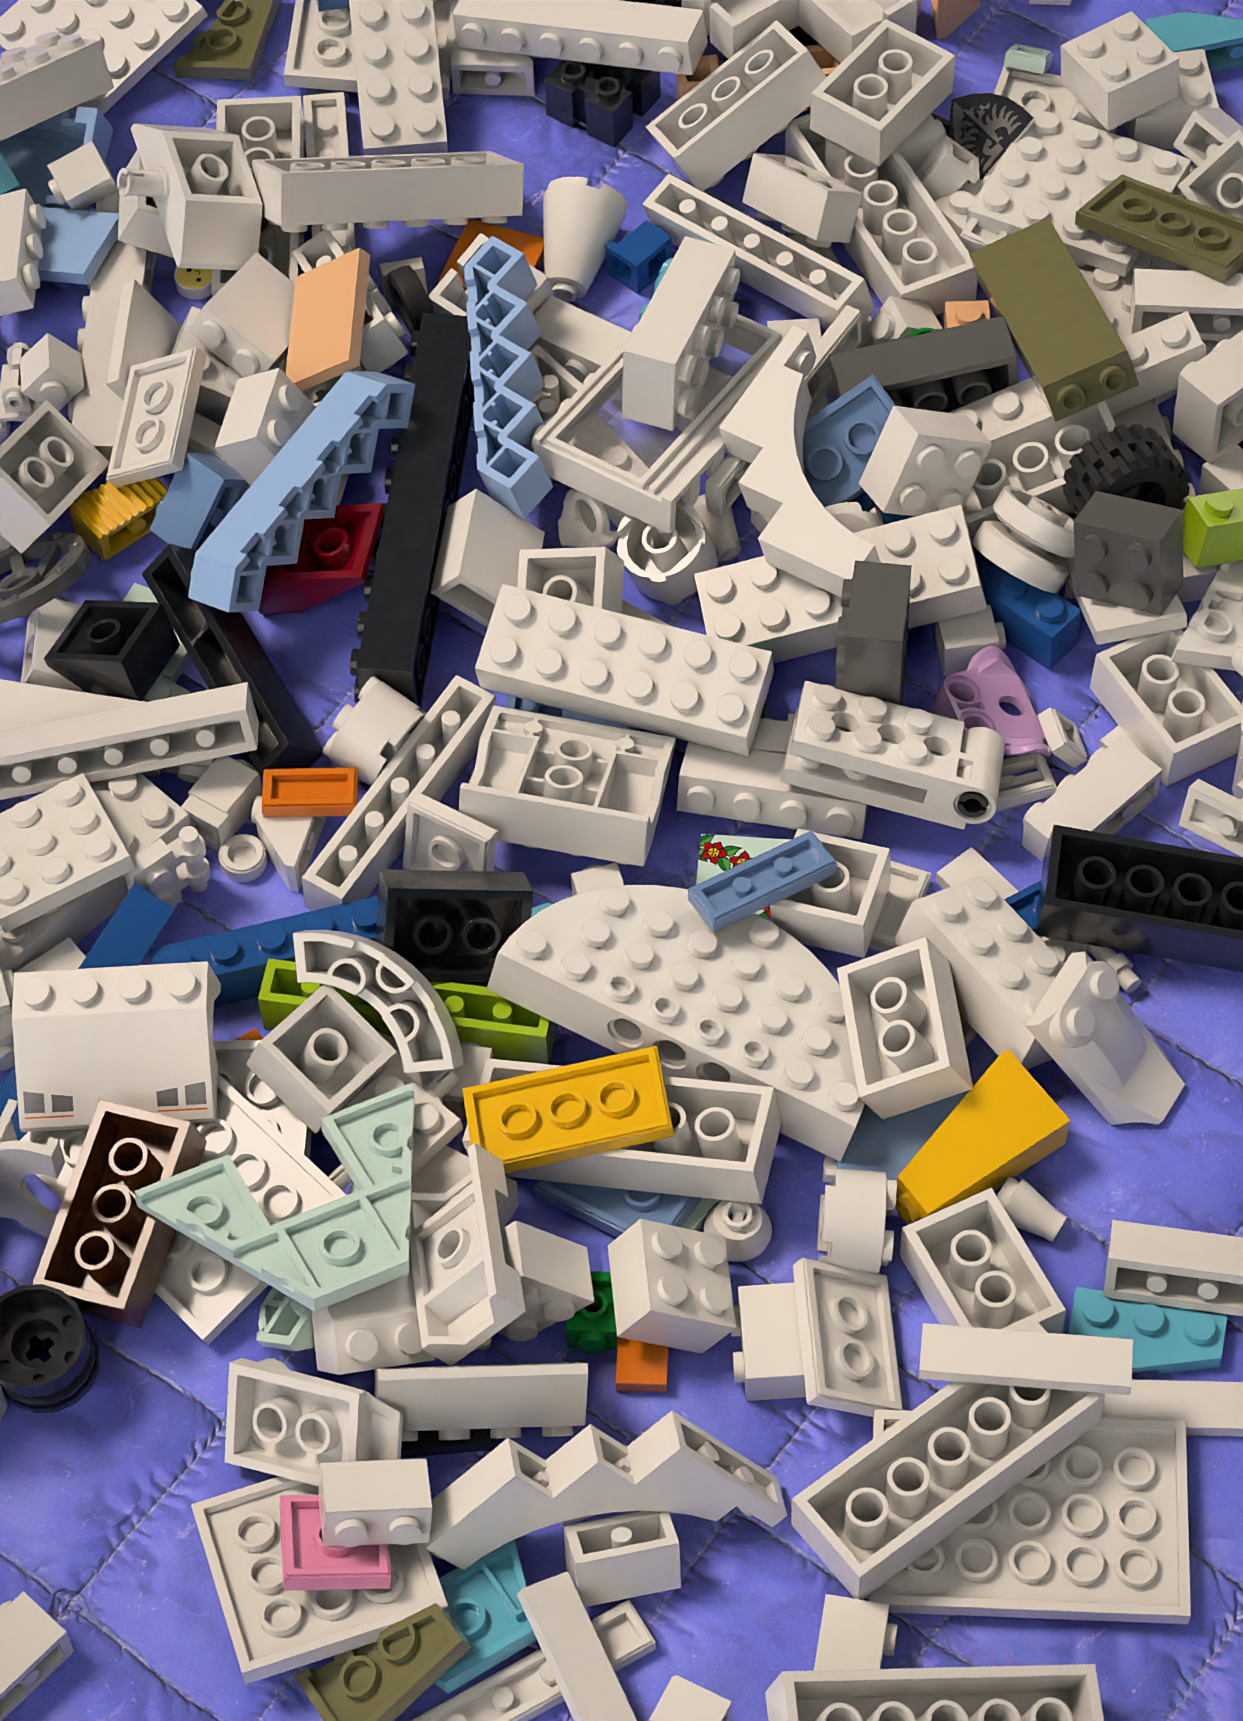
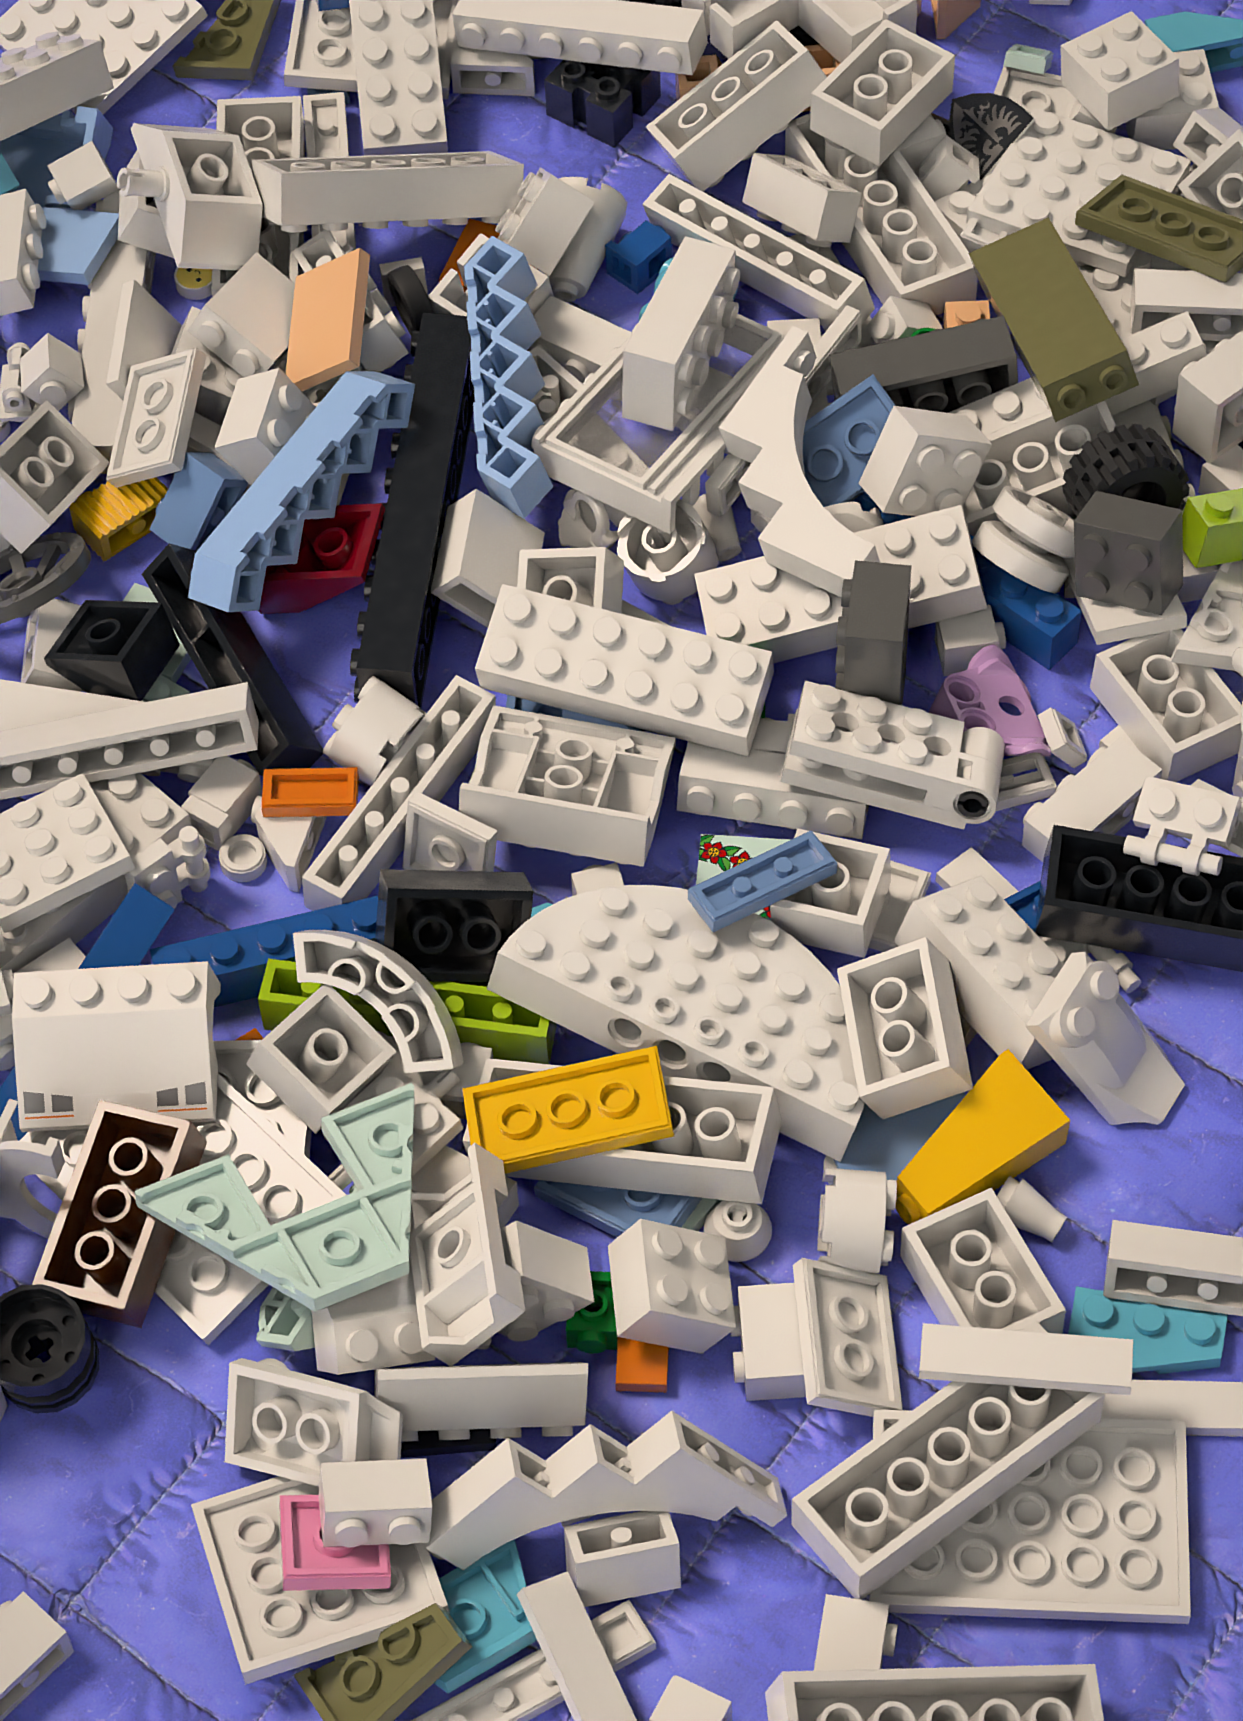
(544, 219): none -> white slope
(1183, 812): none -> white plate

